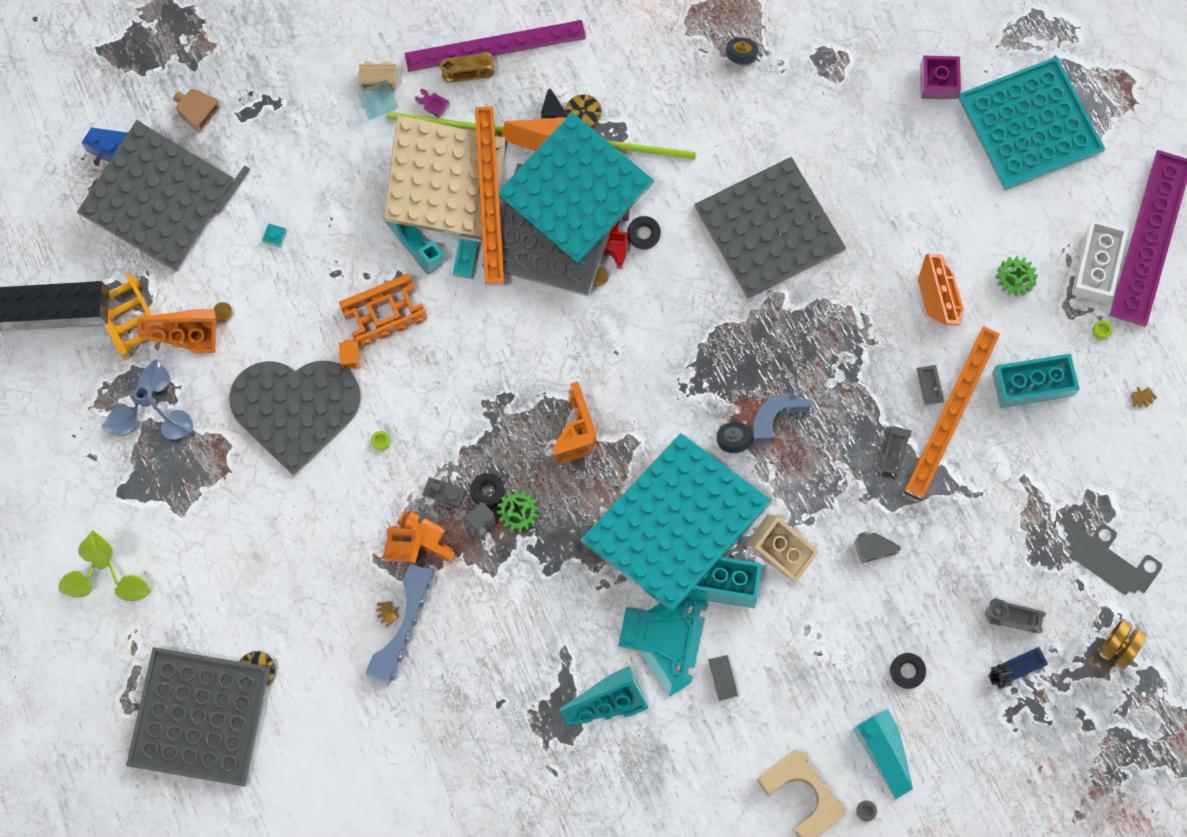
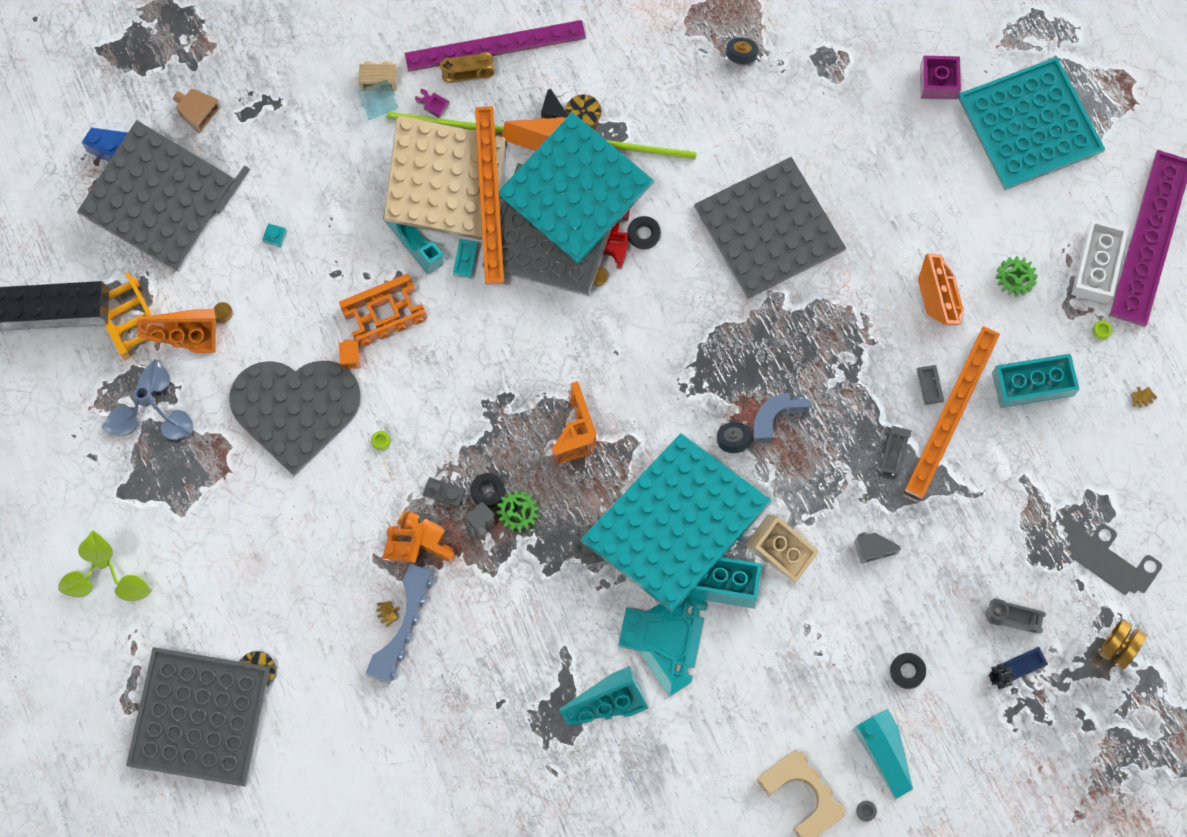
(723, 677): dark grey slope -> none

